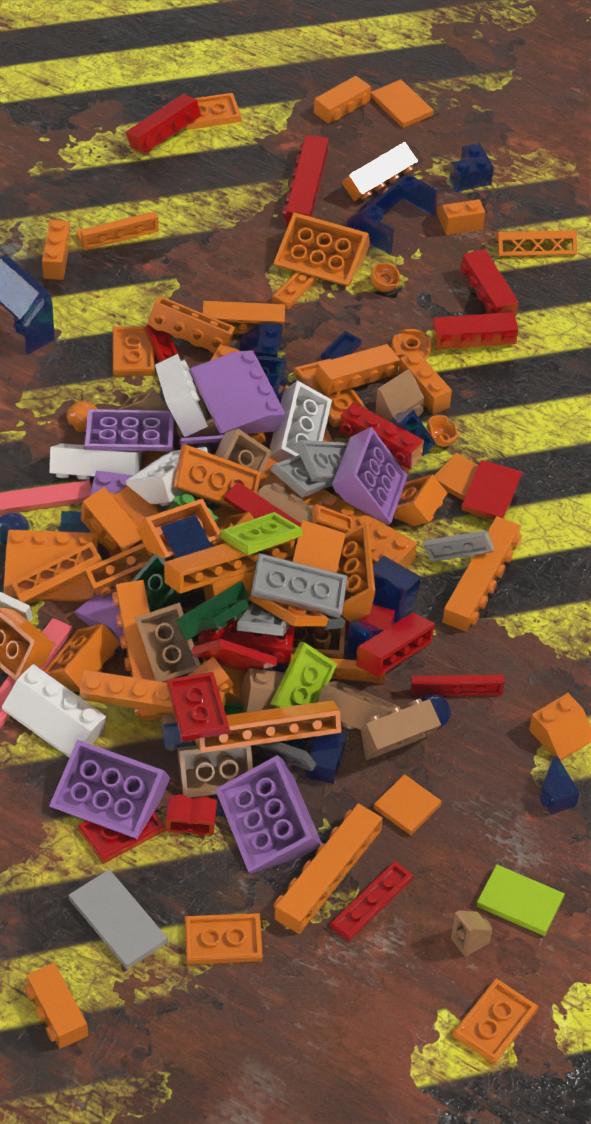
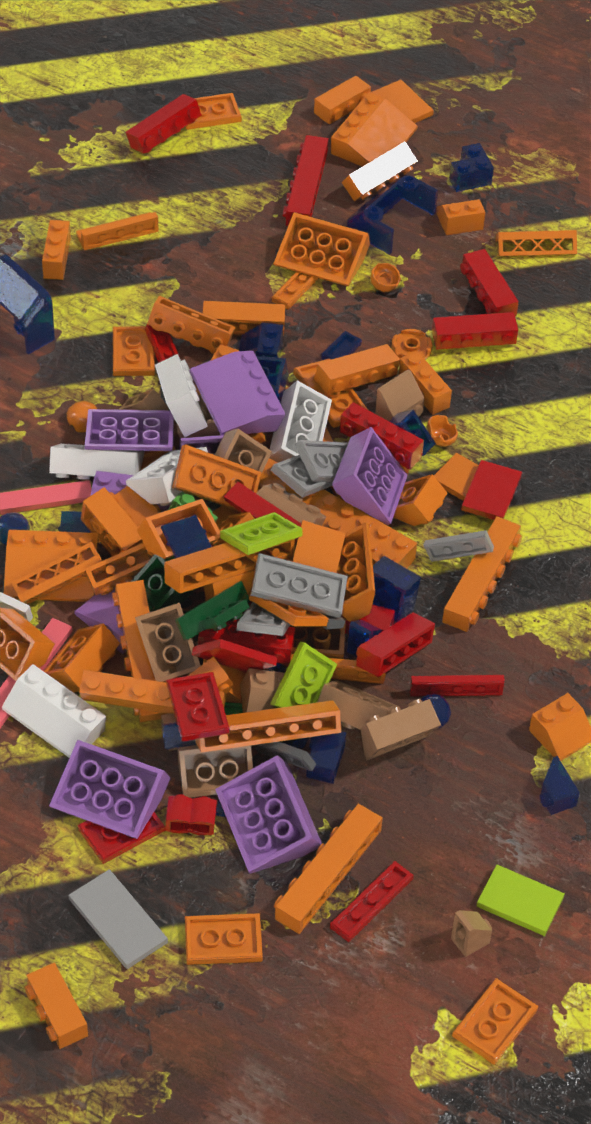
(331, 519): orange tile -> none
(371, 131): none -> orange slope
(407, 804): orange tile -> none

